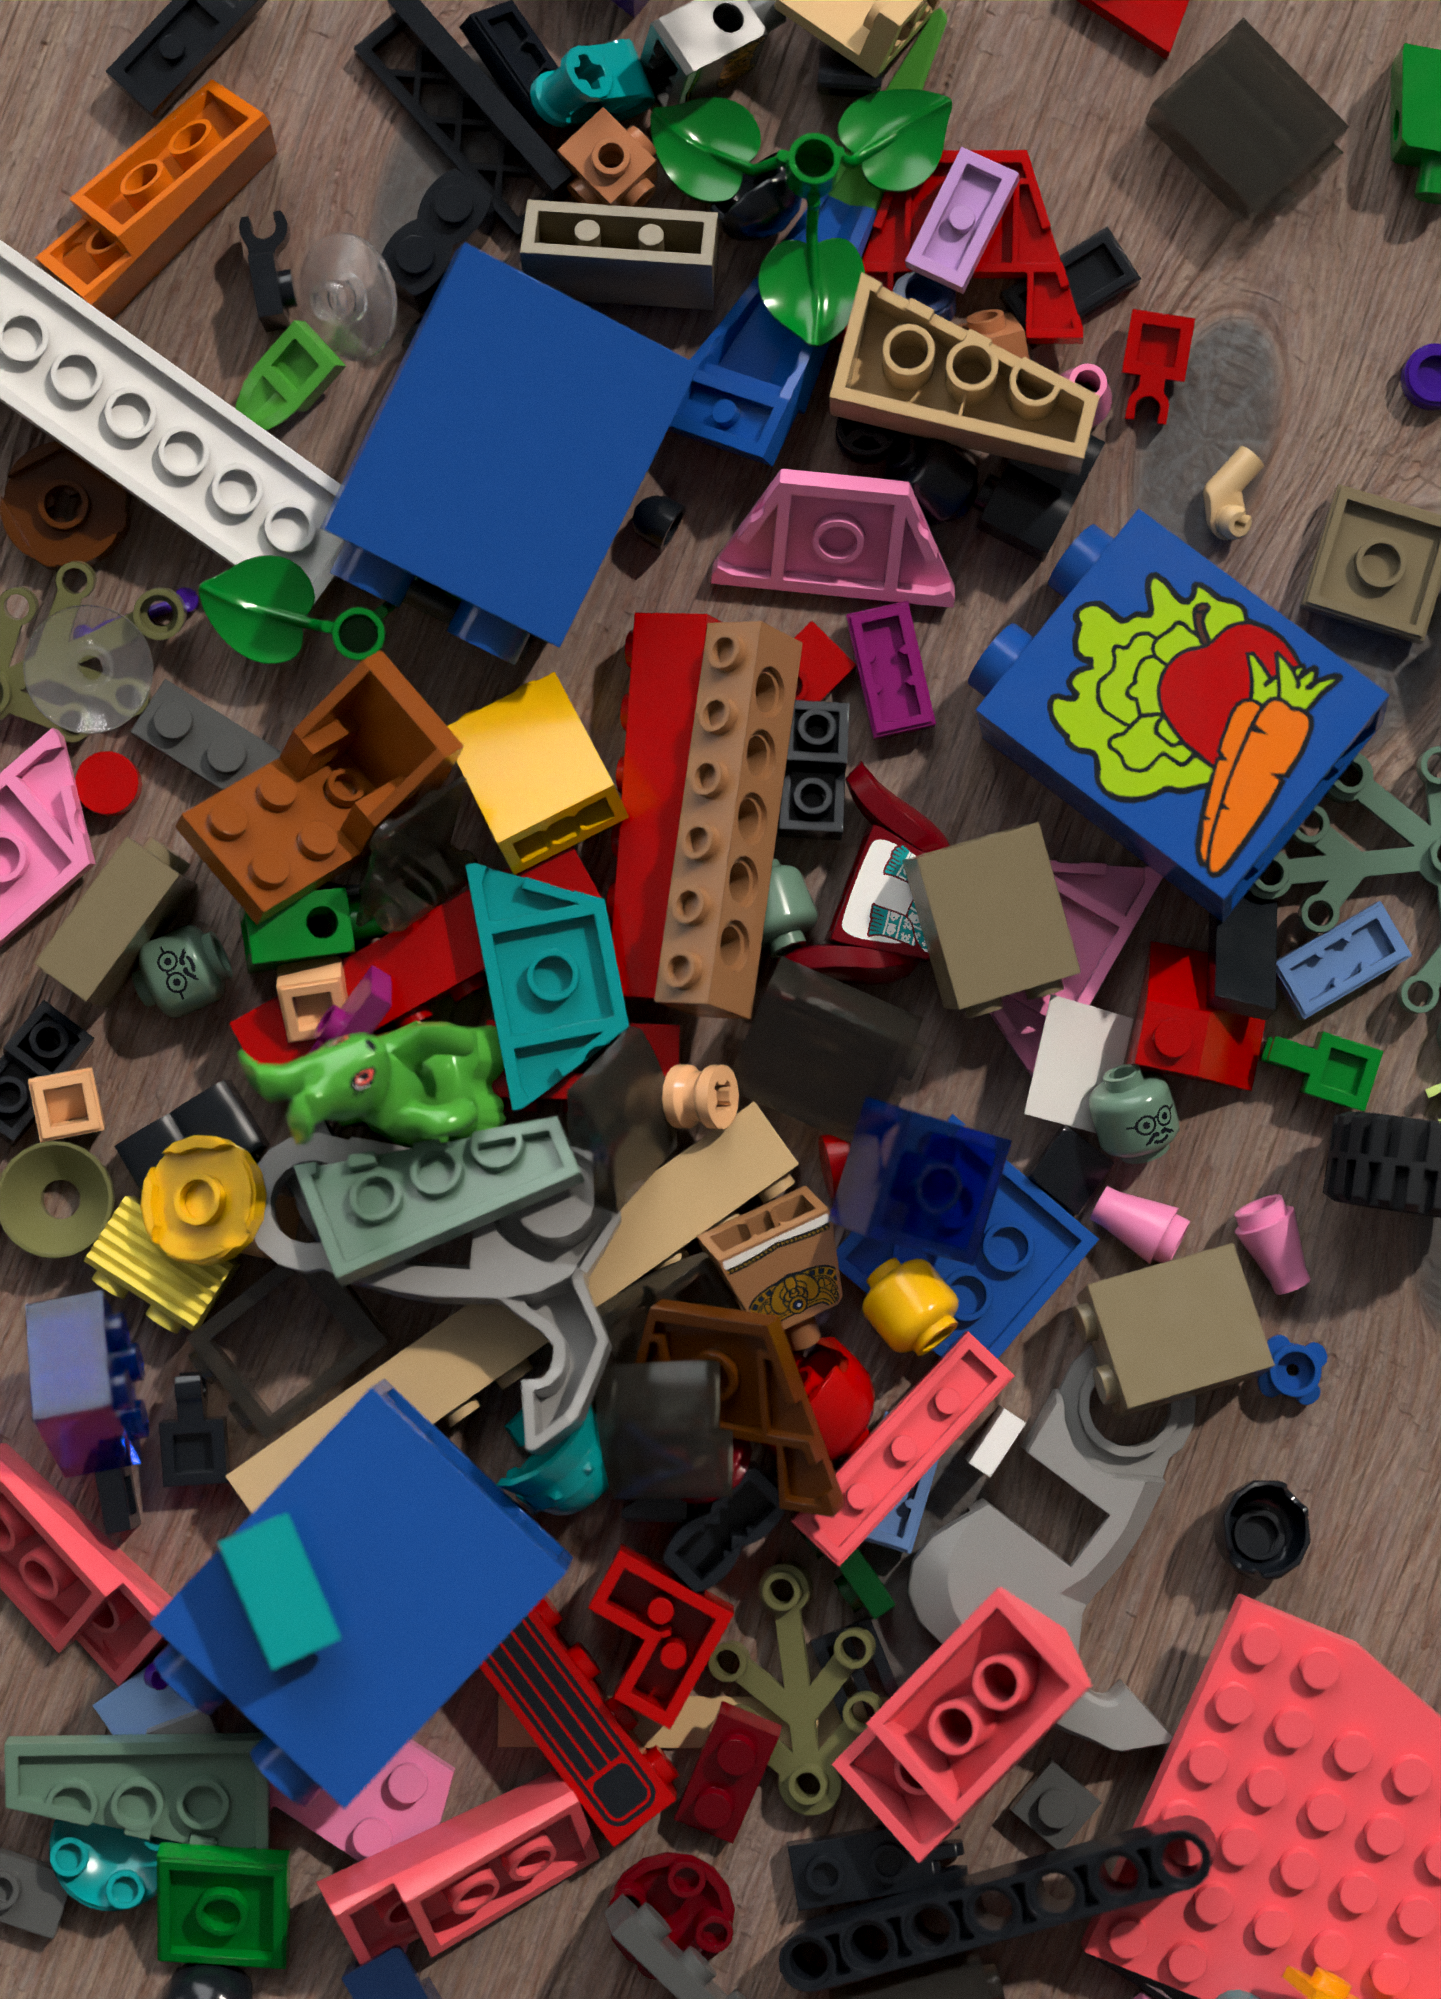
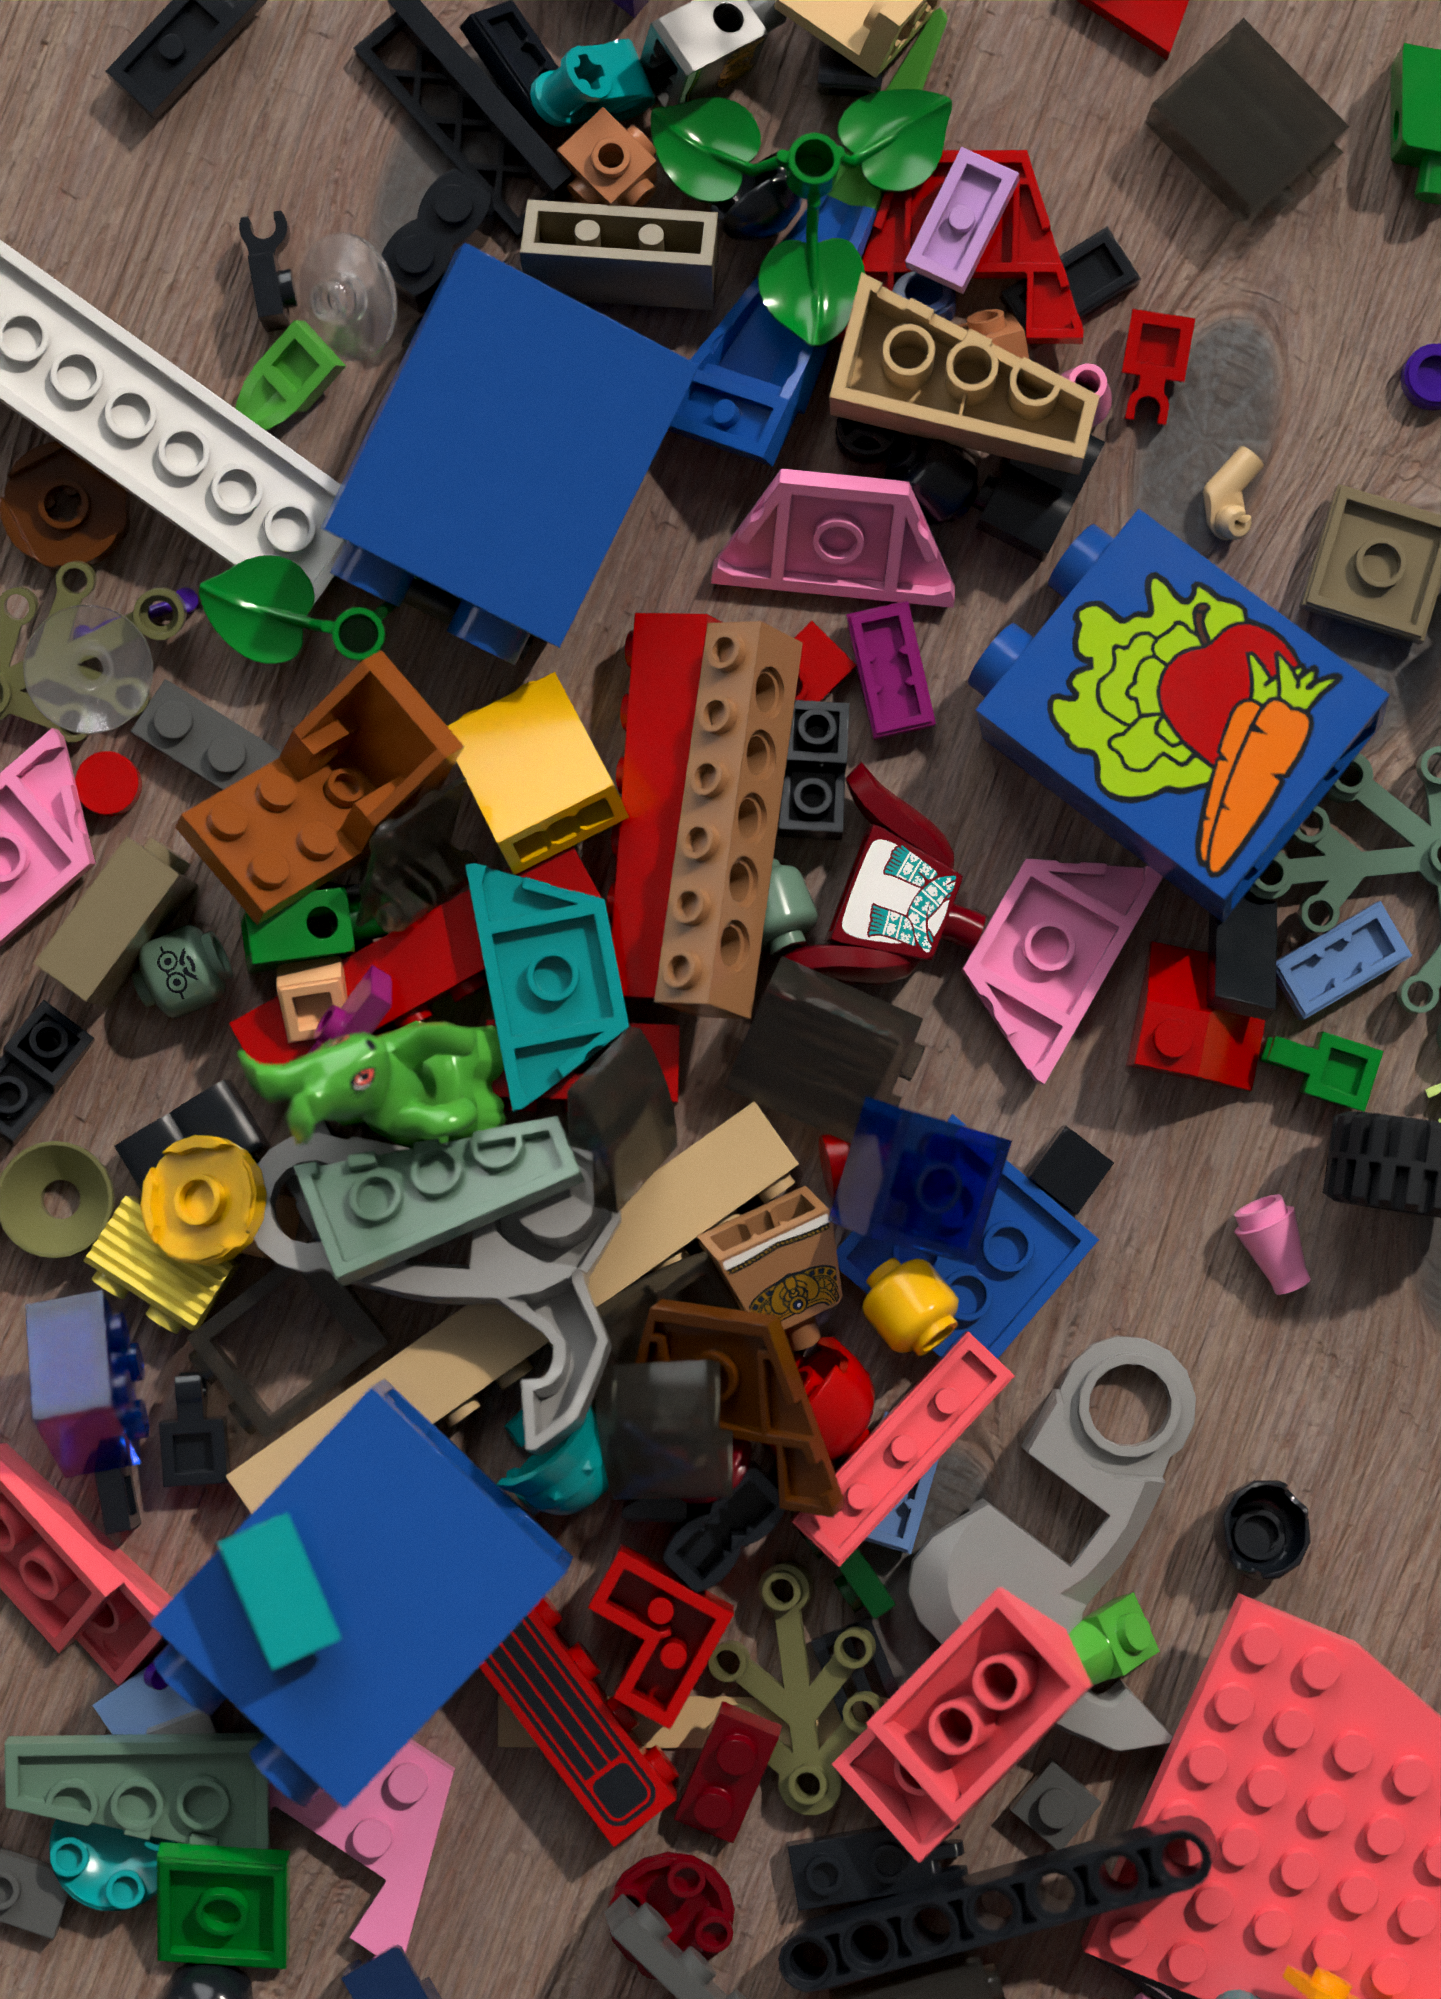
(66, 1104): light nougat slope -> none
(159, 197): orange slope -> none
(462, 1871): coral slope -> none
(657, 520): black hinge -> none
(700, 1096): light nougat wheel -> none
(992, 919): dark tan brick -> none
(995, 1440): white tile -> none
(1072, 1057): white sticker -> none
(1114, 1639): none -> bright green plate
(1134, 1114): sand green head -> none
(1141, 1224): bright pink cone -> none
(1172, 1331): dark tan brick -> none
(1303, 1384): blue plate -> none

